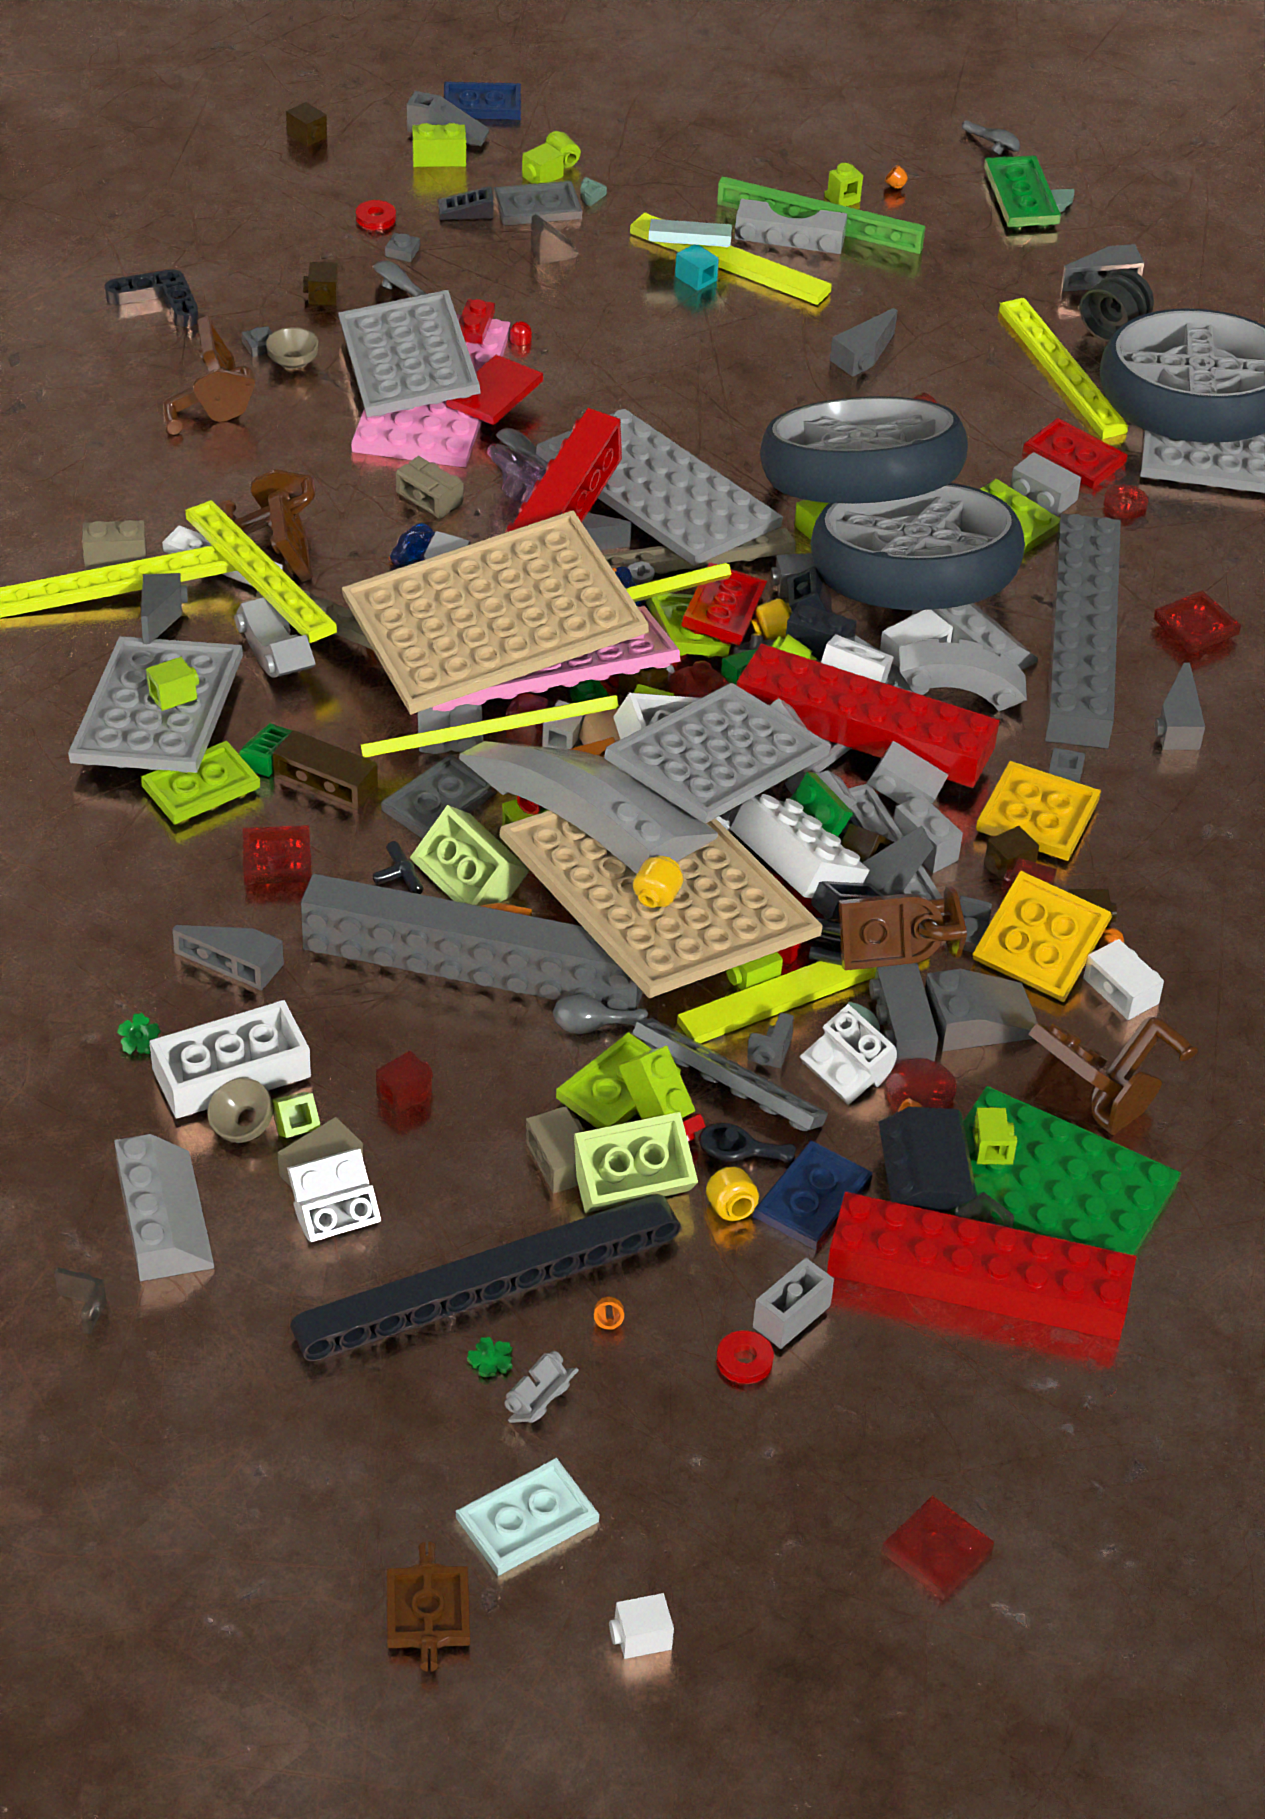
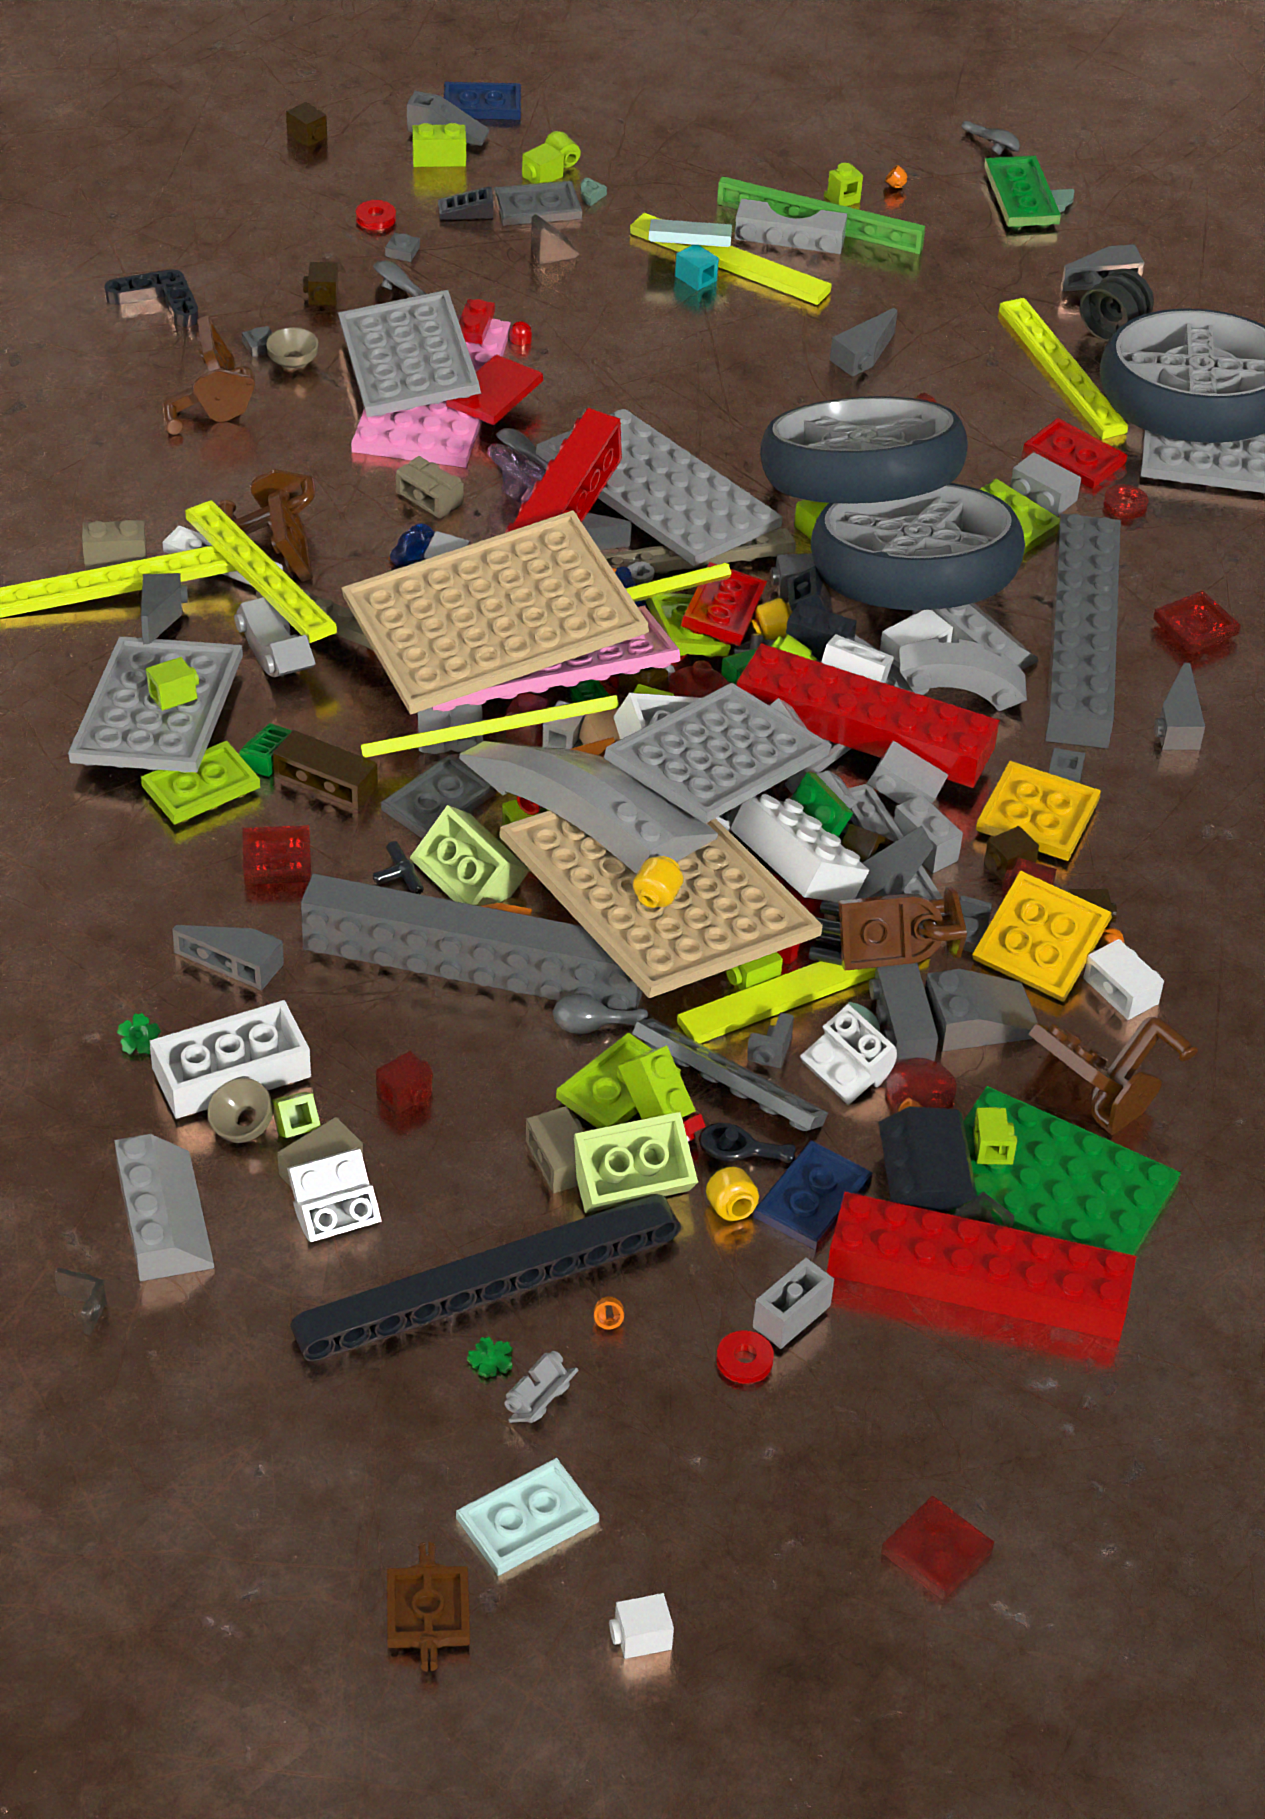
(829, 894): black slope -> none

